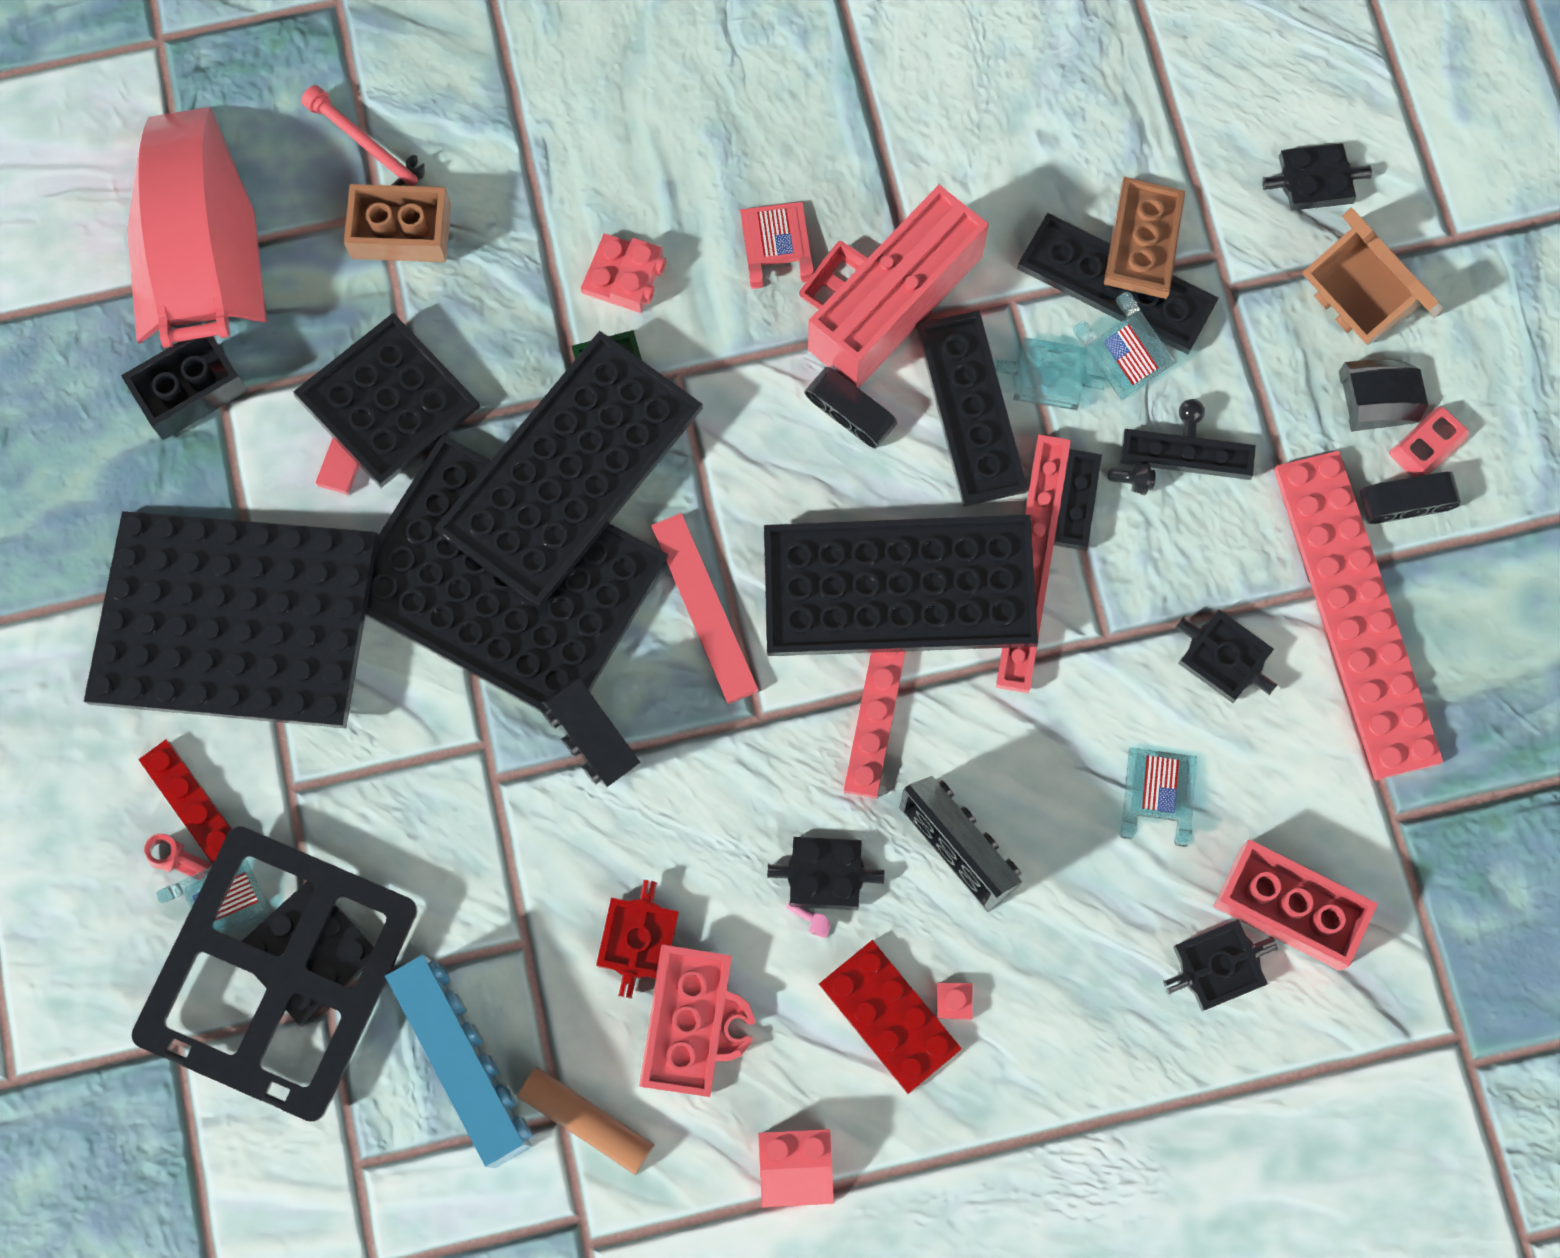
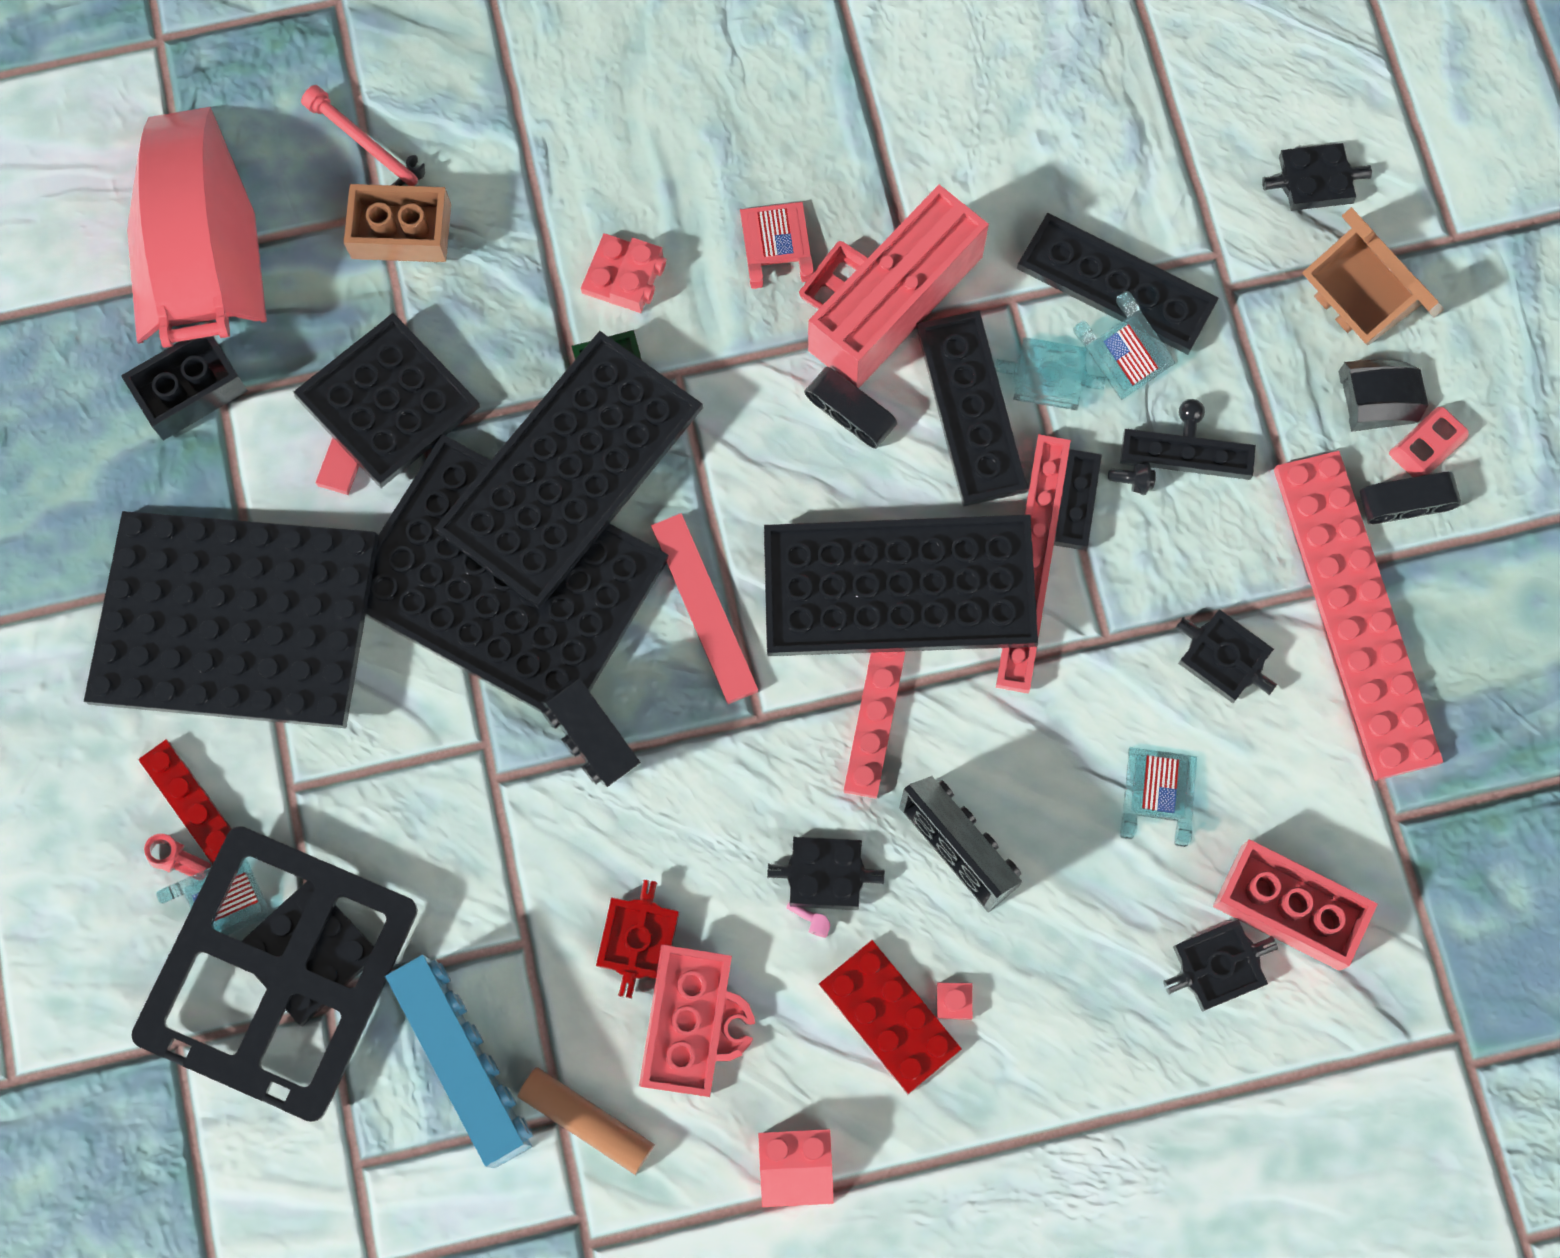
(1145, 237): nougat tile -> none

